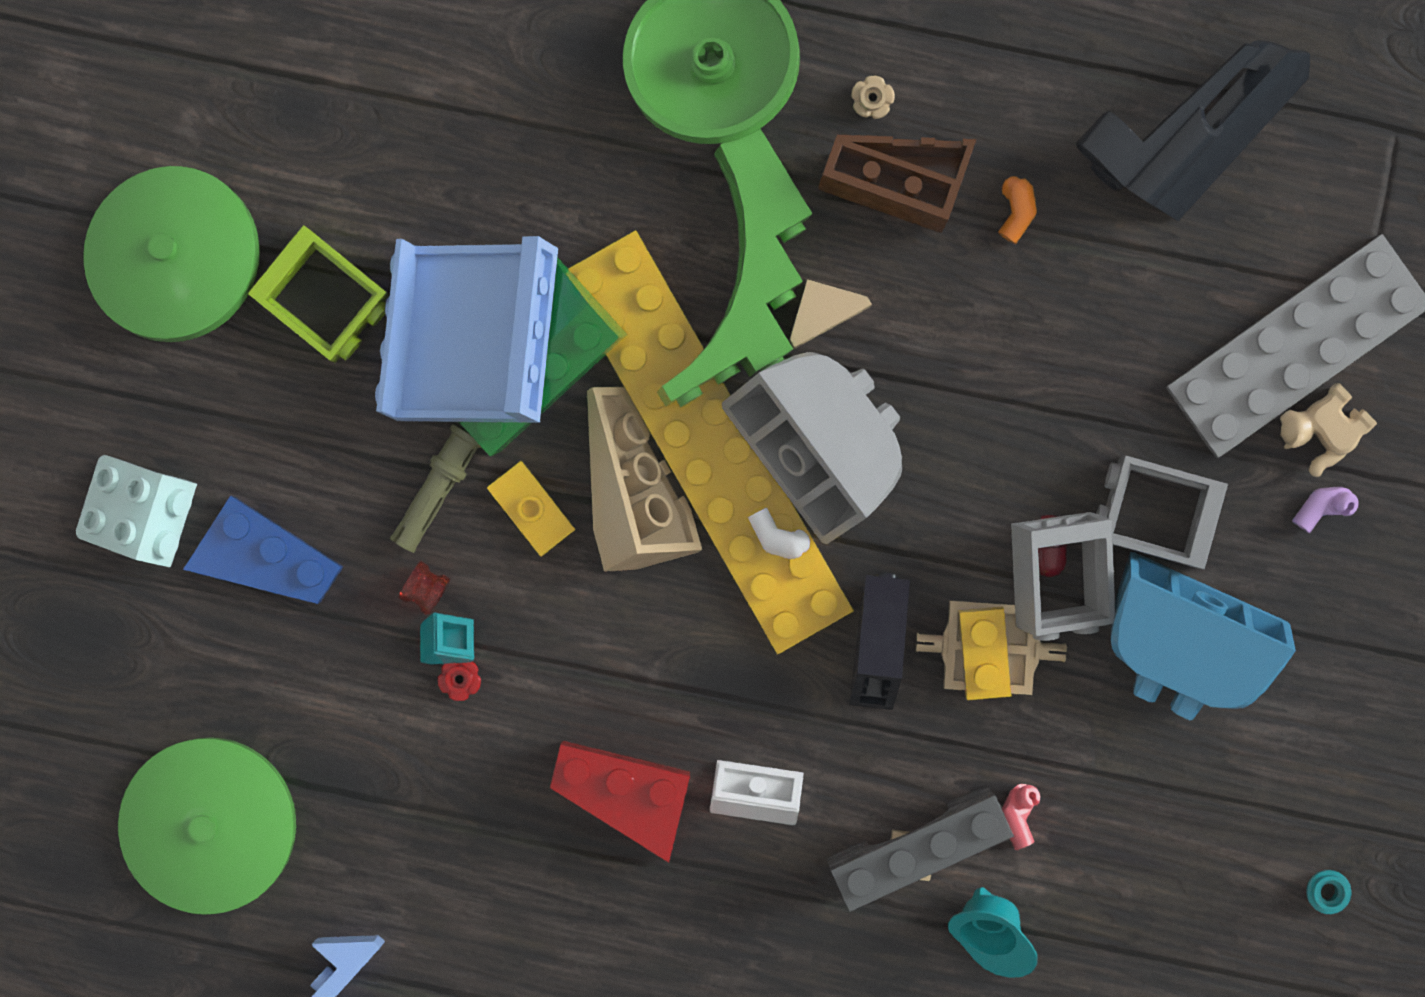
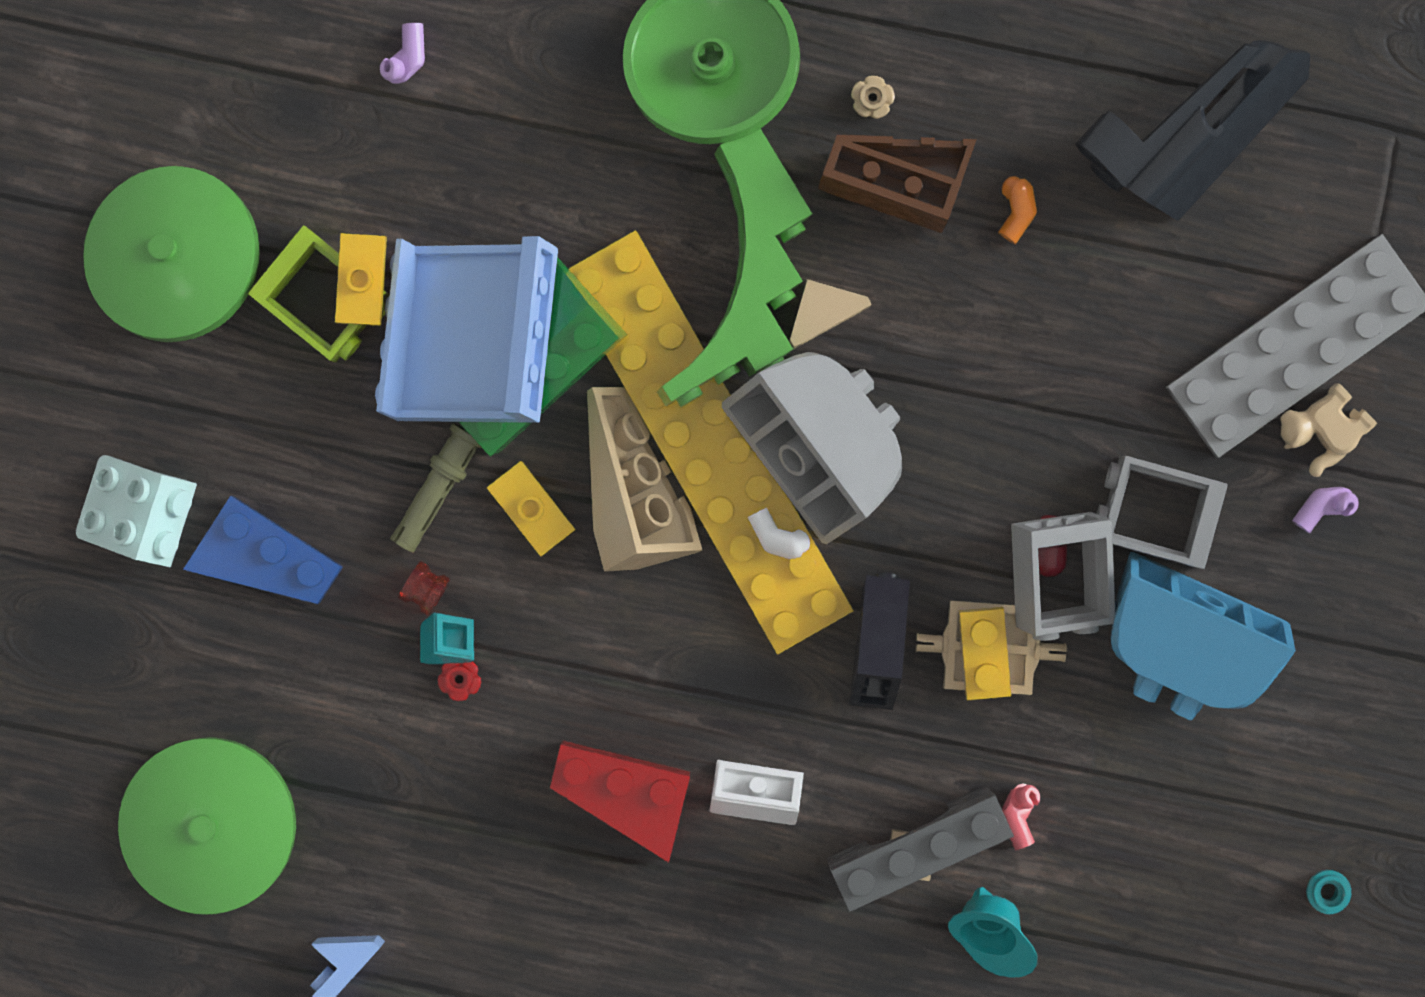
(360, 279): none -> yellow plate
(409, 58): none -> lavender arm

